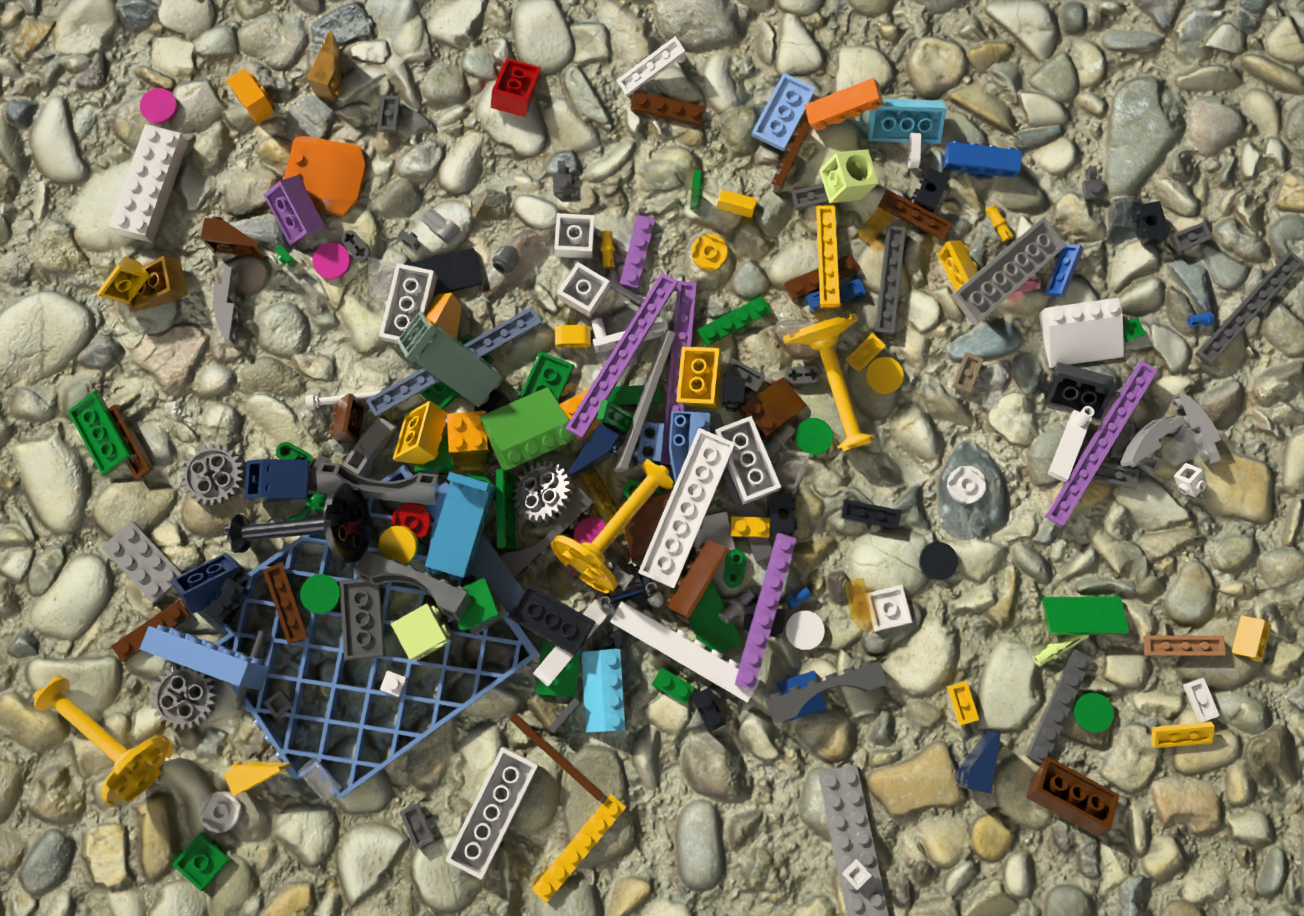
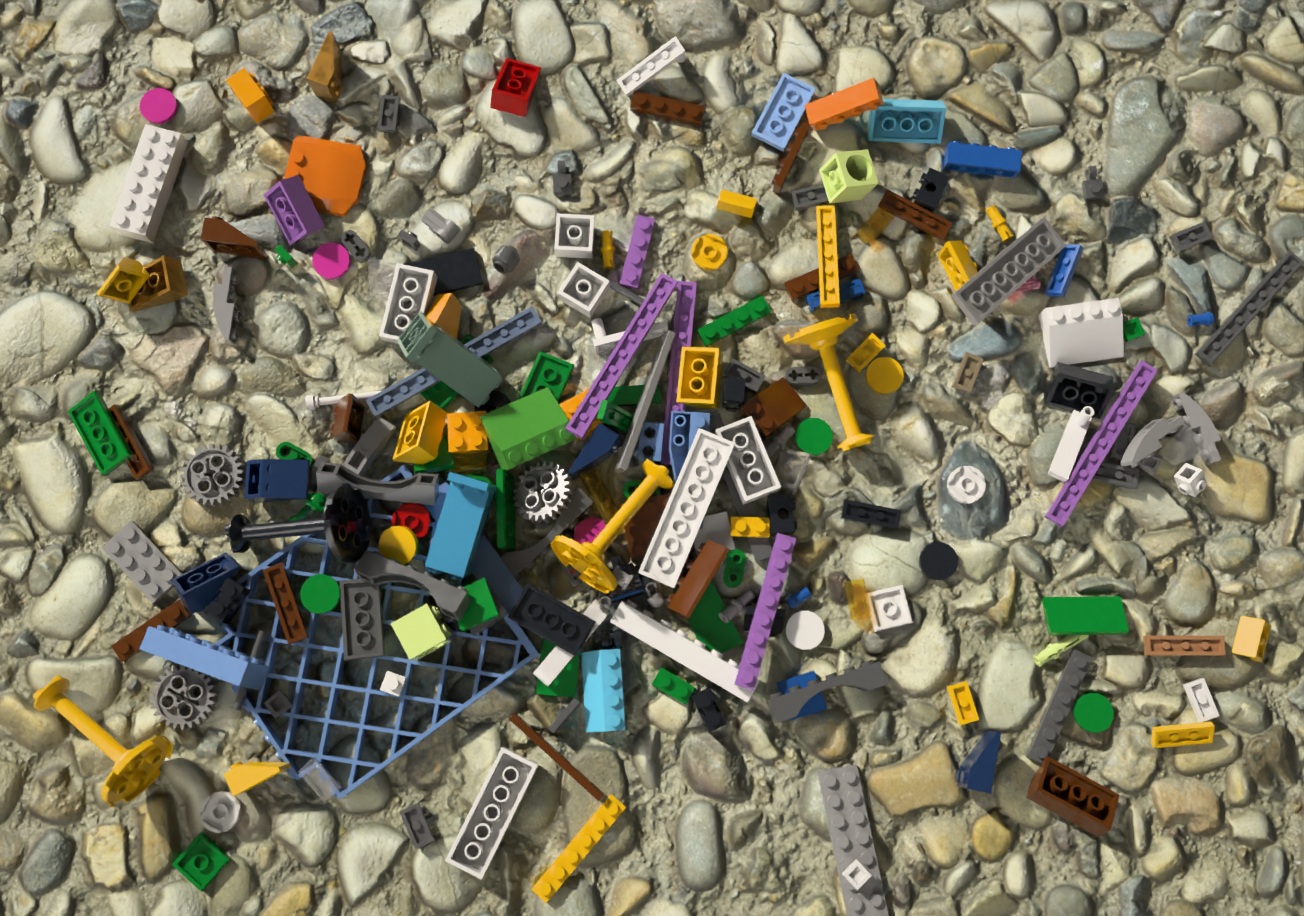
(572, 336): yellow beam -> none
(697, 189): green plate -> none
(890, 280): dark grey plate -> none
(914, 150): white beam -> none
(1154, 215): black brick -> none

